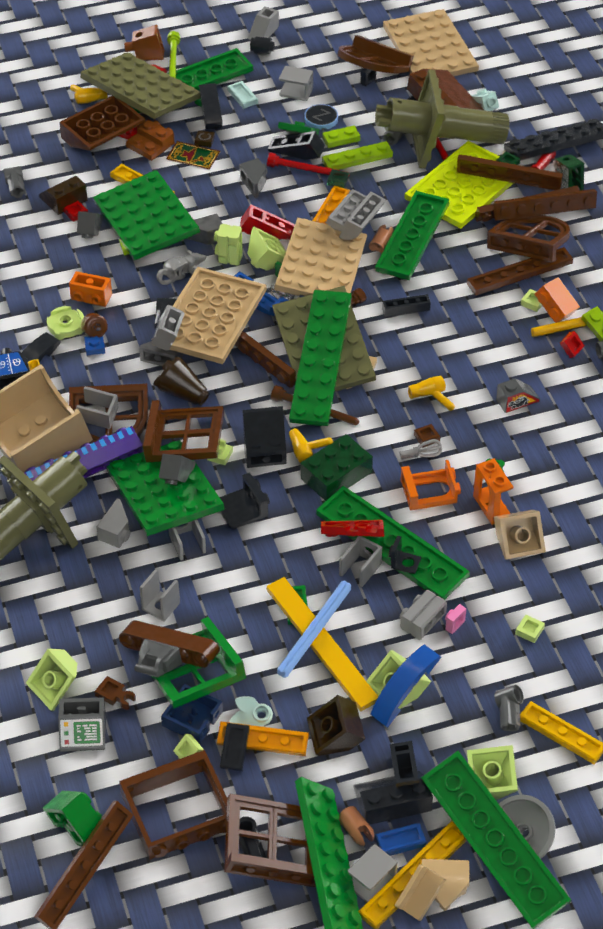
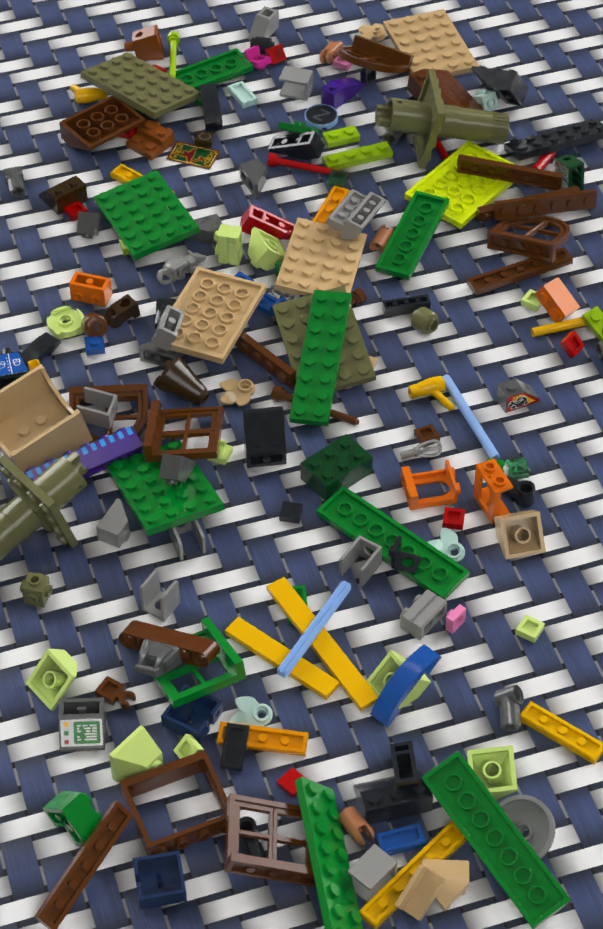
(36, 589): none -> olive brick
(121, 311): none -> dark brown leg
(135, 755): none -> yellowish green slope
(158, 872): none -> dark blue piece
(237, 391): none -> tan plate
(245, 504): black bracket -> none
(256, 59): none -> dark pink bracket
(275, 653): none -> yellow tile
(276, 53): none -> red plate
(287, 782): none -> red tile
(291, 512): none -> black tile
(302, 448): yellow piece -> none
(330, 52): none -> nougat piece
(335, 727): dark brown slope -> none
(339, 91): none -> dark purple slope
(341, 64): none -> bright pink plate
(353, 528): red wing -> none
(373, 32): none -> tan plate
(424, 320): none -> olive head
(449, 543): none -> light aqua plate
(453, 518): none -> red plate
(470, 418): none -> light blue piece
(505, 83): none -> black slope
(509, 158): dark green tile -> none
(517, 468): none -> clear green plate
(522, 491): none -> black piece

